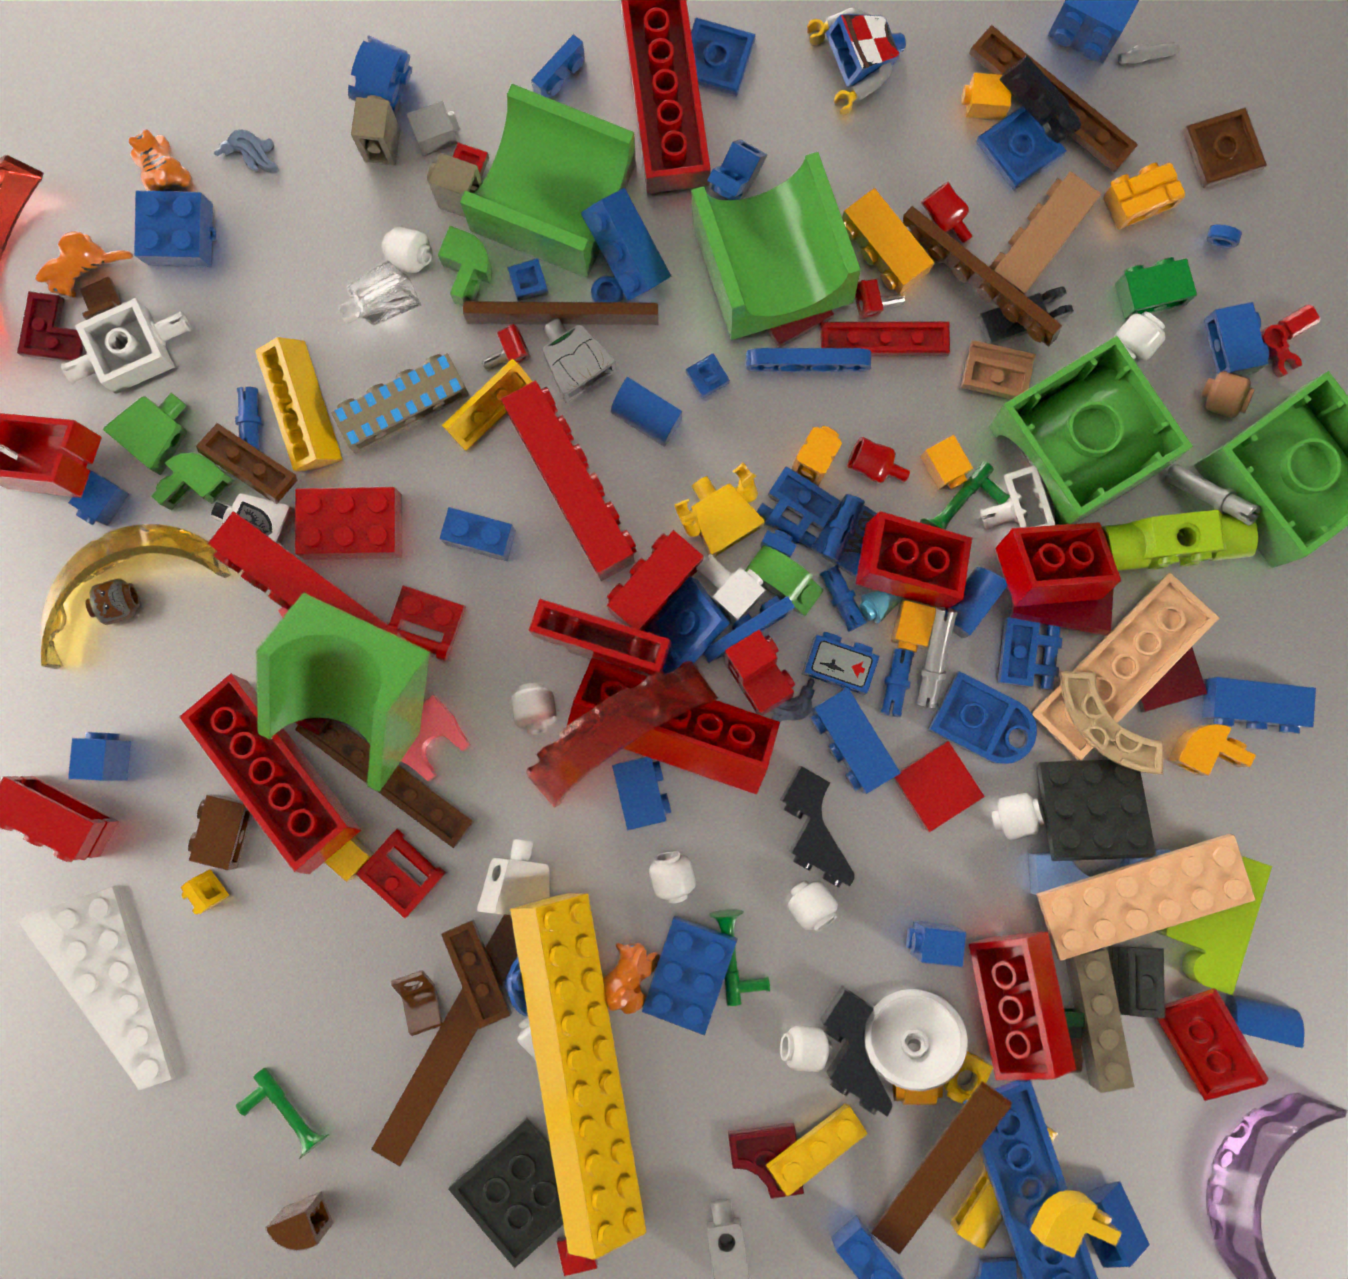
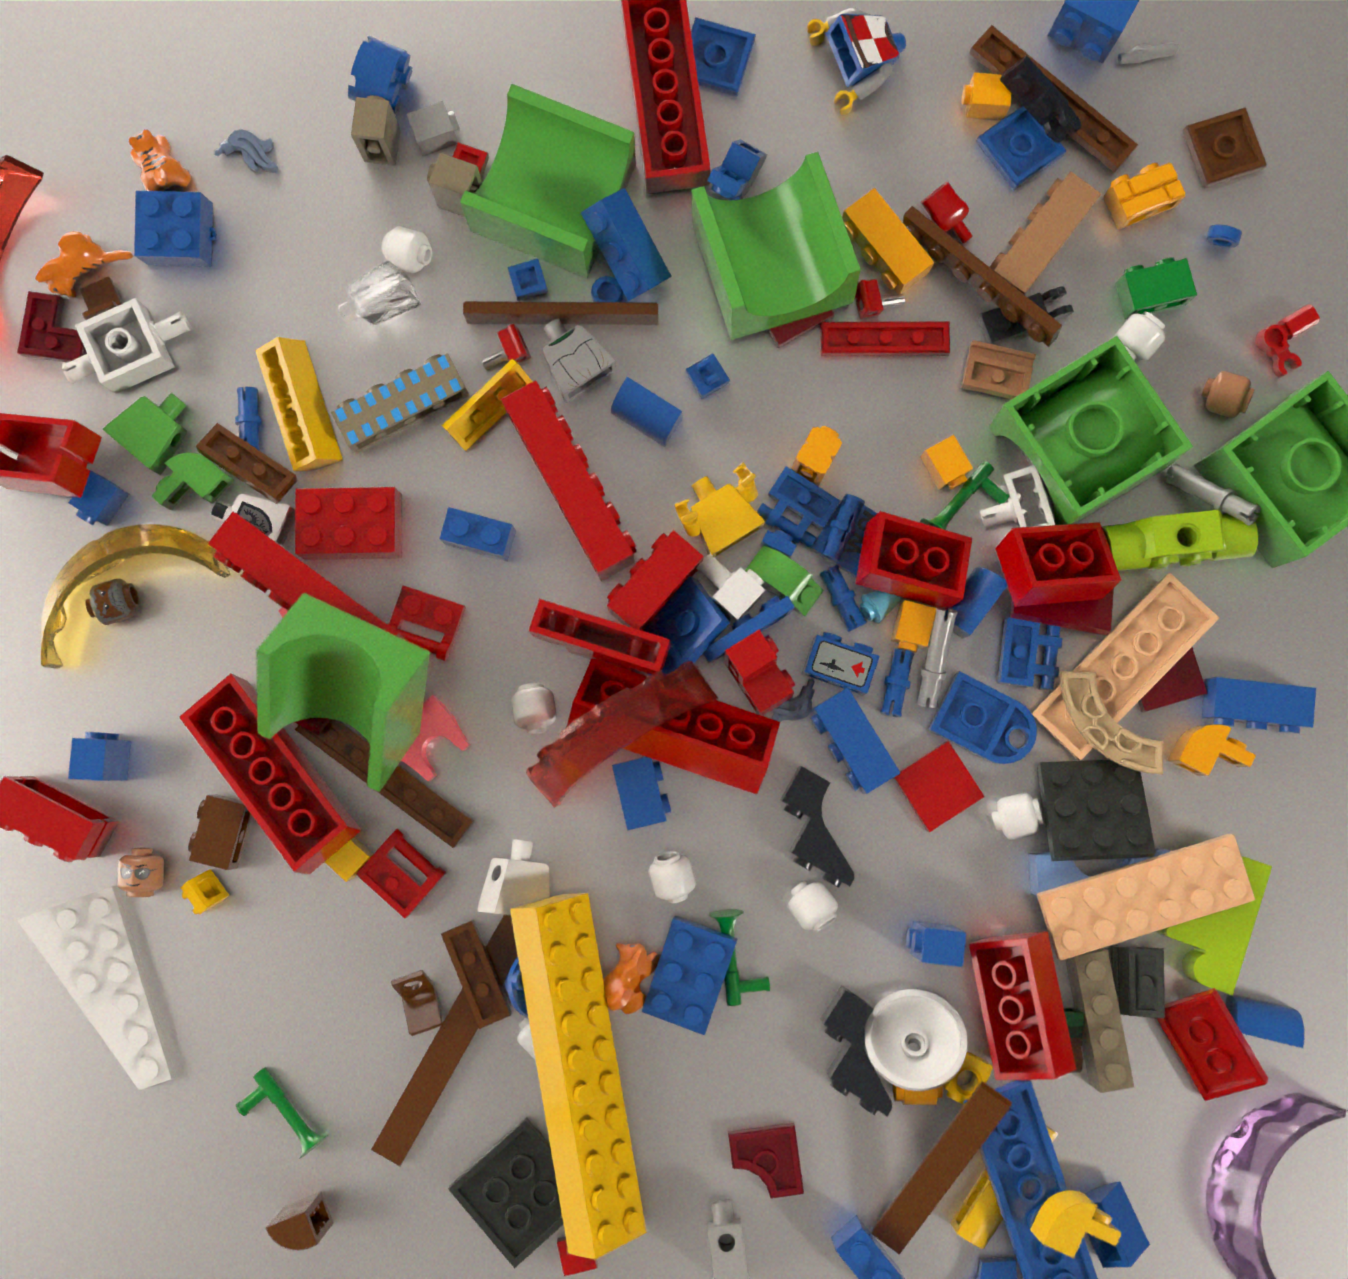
(140, 873): none -> nougat head
(470, 259): bright green brick -> none
(553, 73): blue plate -> none
(806, 1048): white head -> none
(808, 360): blue beam -> none
(816, 1149): yellow plate -> none
(875, 461): red piece -> none
(1236, 339): blue brick -> none

